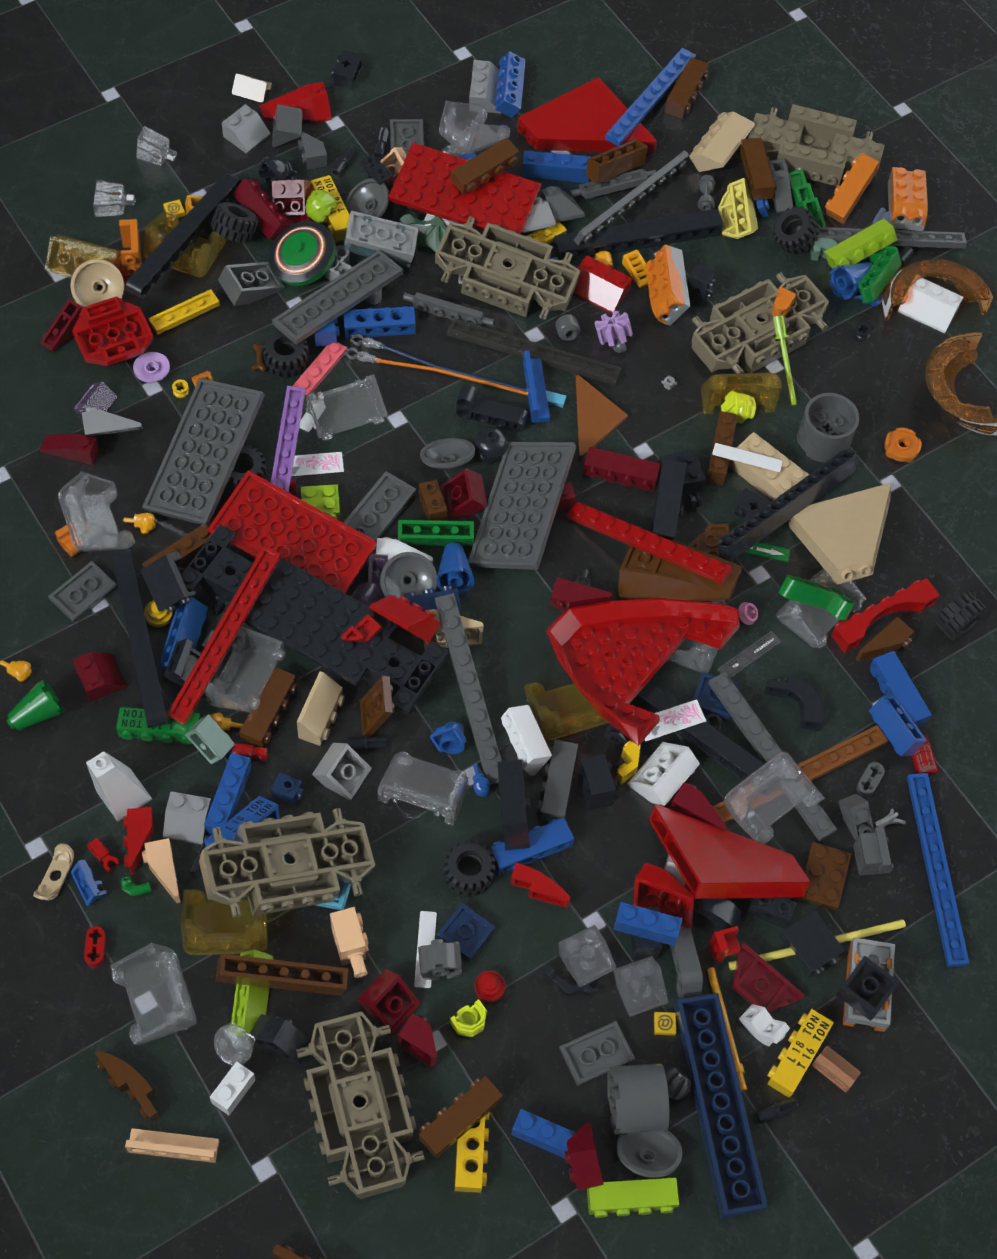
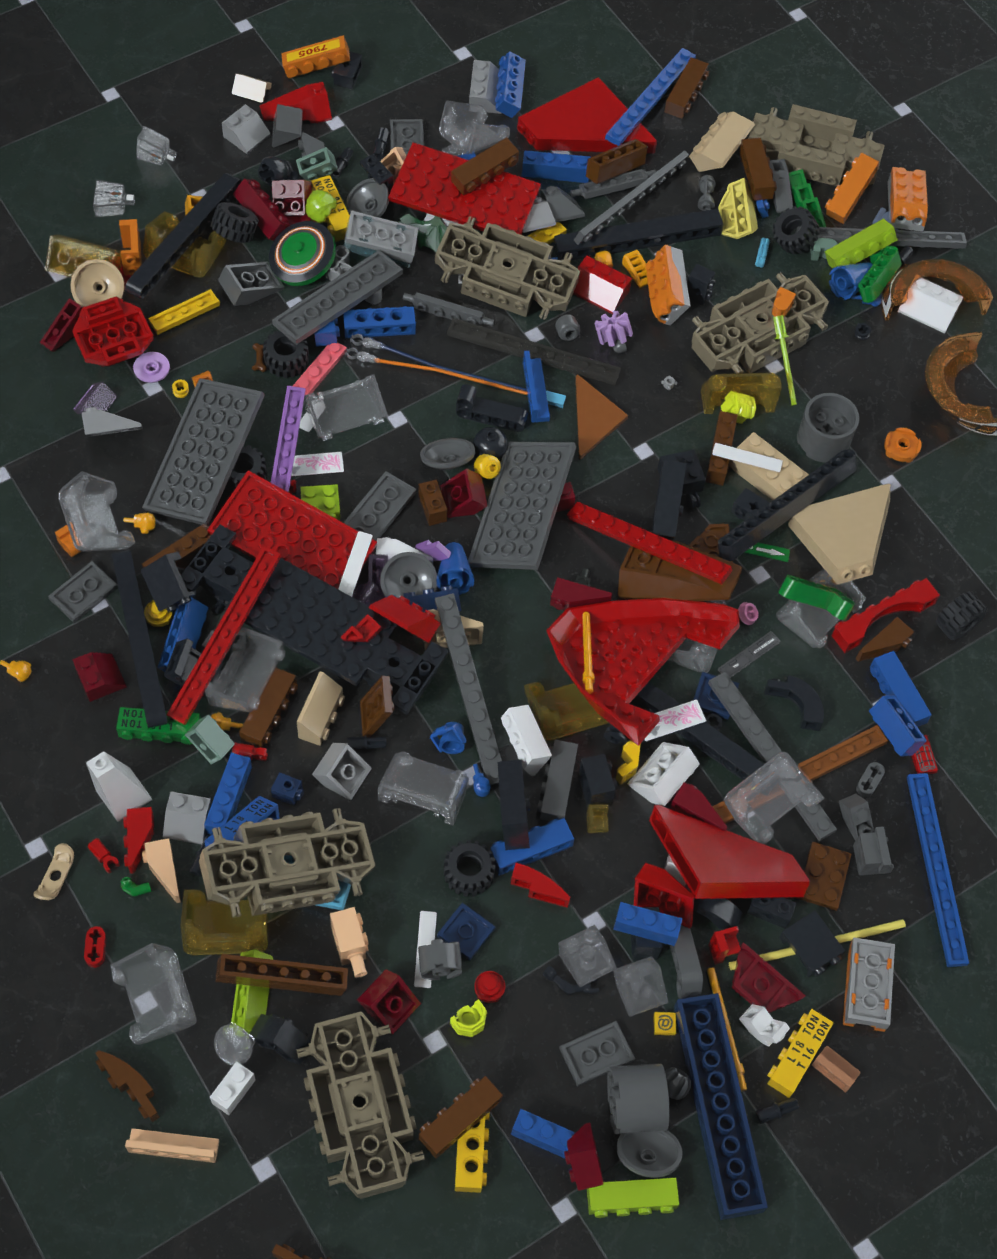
(35, 707): green cone -> none
(72, 447): dark red slope -> none
(87, 886): blue plate -> none
(175, 208): yellow tile -> none
(315, 56): none -> orange brick
(317, 164): none -> sand green brick
(355, 563): none -> white sticker
(418, 1040): dark red slope -> none
(434, 550): none -> medium lavender slope
(435, 532): green brick -> none
(487, 466): none -> yellow head
(588, 675): none -> light orange bar
(597, 818): none -> clear yellow panel
(621, 469): dark red brick -> none
(762, 252): none -> medium azure axle
(867, 988): black brick -> none
(889, 819): light grey bar -> none

